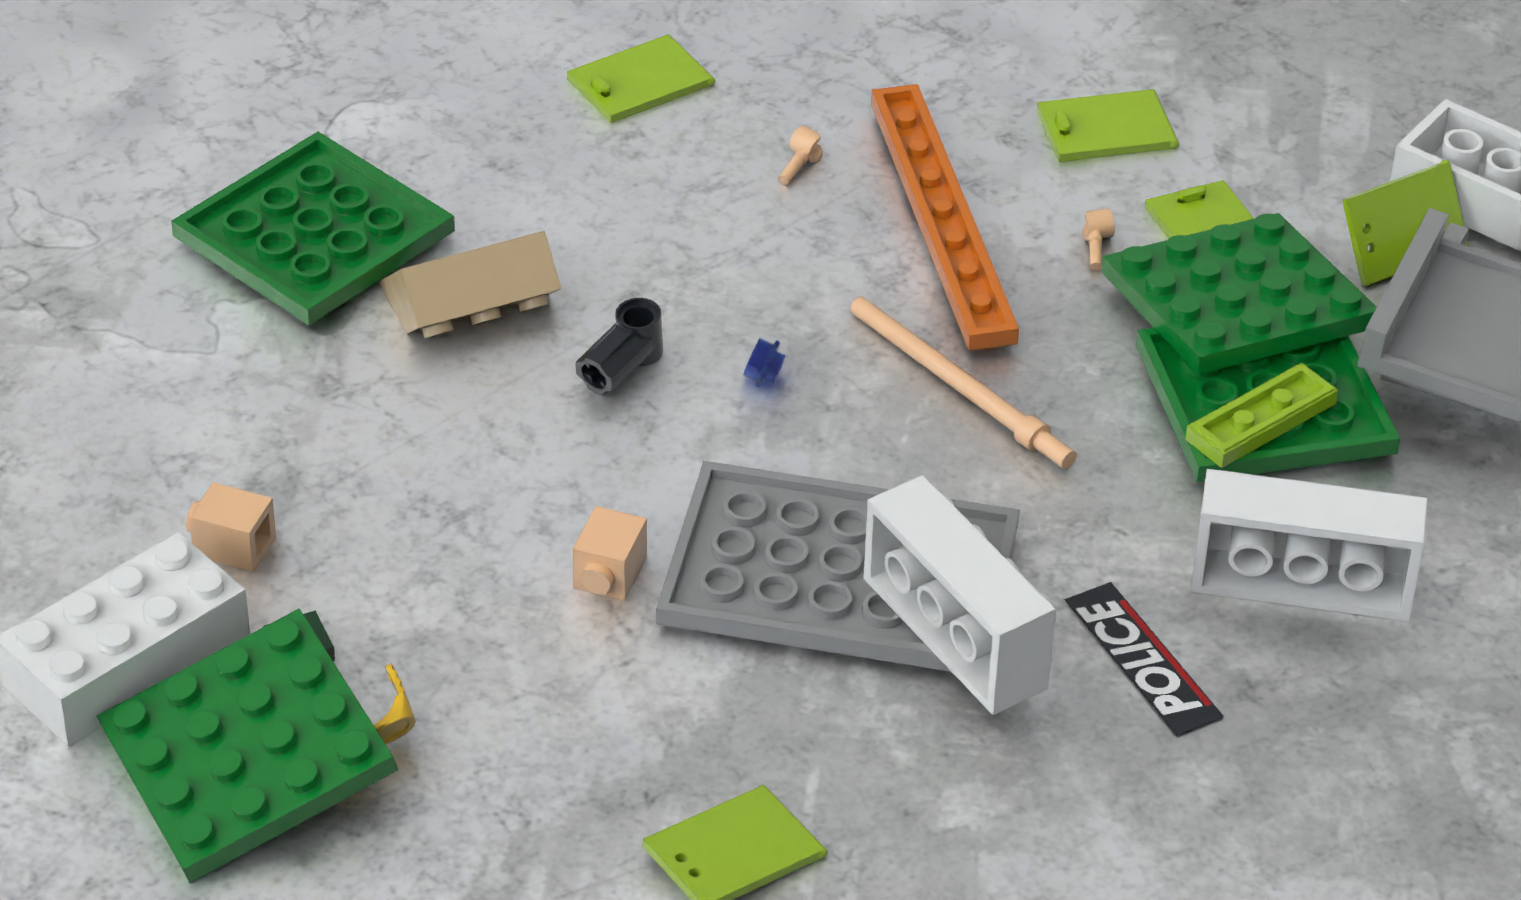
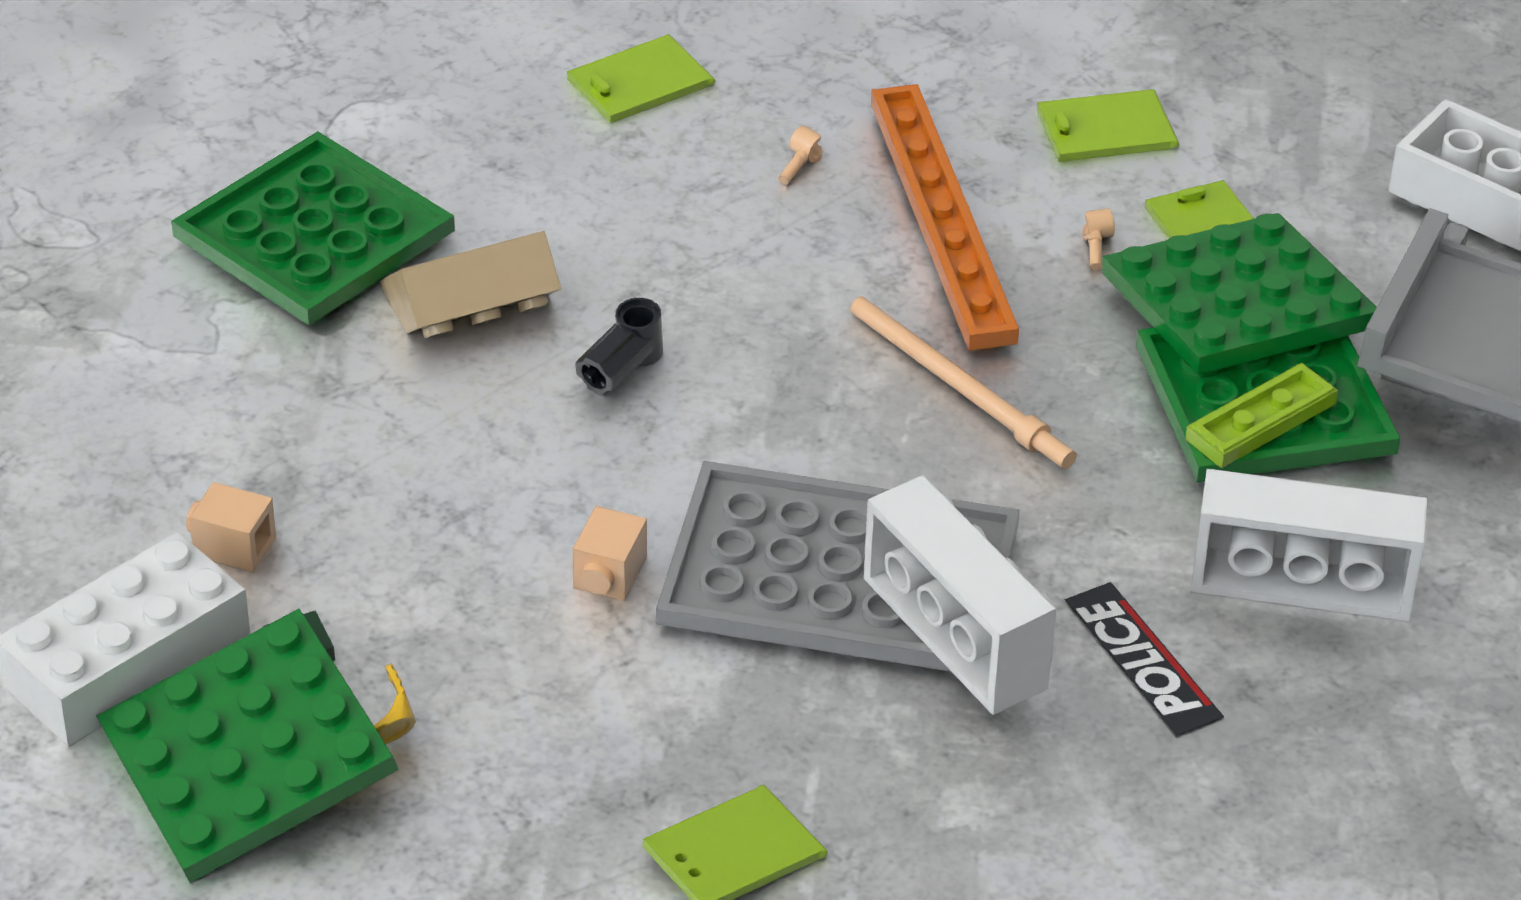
(764, 362): clear blue plate -> none
(1394, 215): lime container -> none

